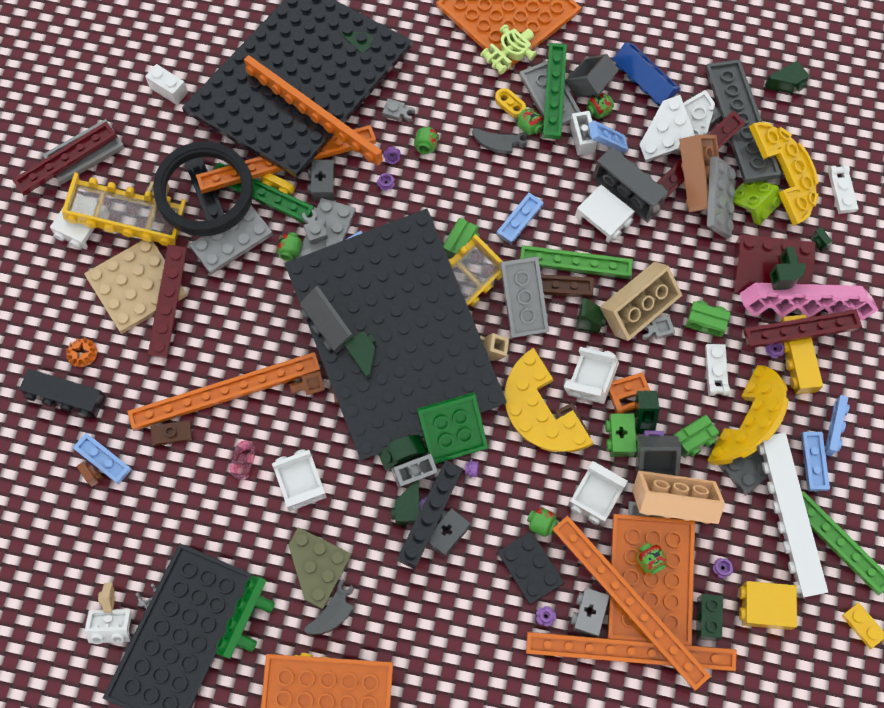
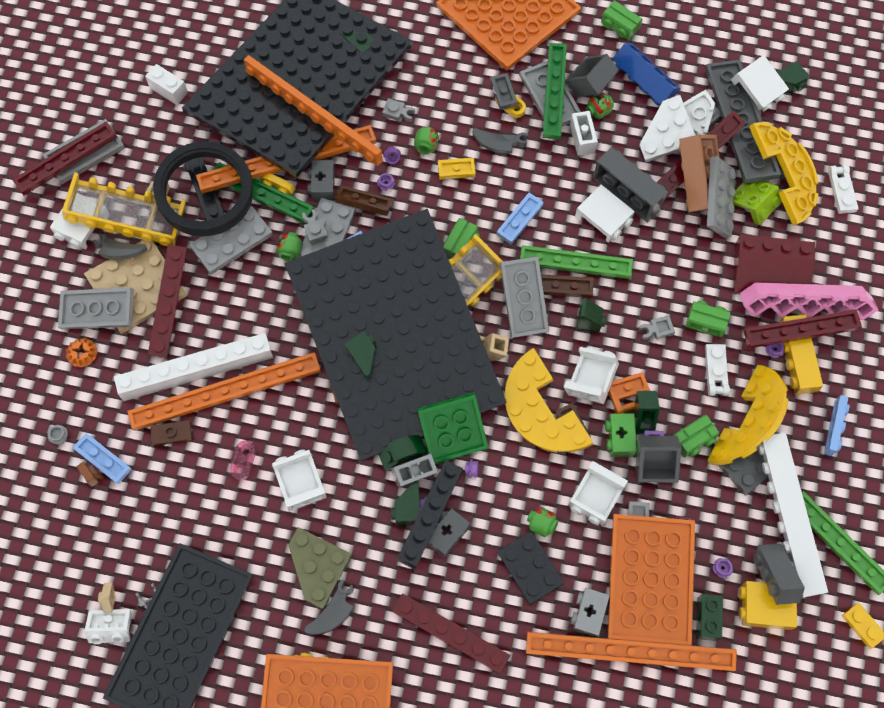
(57, 434): none -> light grey plate
(61, 392): black brick -> none
(96, 308): none -> light grey plate
(118, 250): none -> dark grey piece
(193, 367): none -> white brick
(236, 624): green plate -> none
(310, 383): dark orange plate -> none
(325, 320): dark grey slope -> none
(364, 200): none -> reddish brown plate
(451, 633): none -> dark red plate
(456, 168): none -> yellow plate
(503, 91): none -> dark grey plate
(516, 49): yellowish green piece -> none
(530, 121): bright green head -> none
(545, 621): medium lavender plate -> none
(607, 136): light blue plate -> none
(621, 20): none -> bright green brick
(631, 603): orange plate -> none
(641, 301): tan brick -> none
(651, 558): head -> none
(678, 497): light nougat brick -> none
(761, 83): none -> white panel
(779, 574): none -> dark grey brick
(788, 273): dark green brick -> none
(815, 461): light blue plate -> none
(821, 240): dark green plate -> none

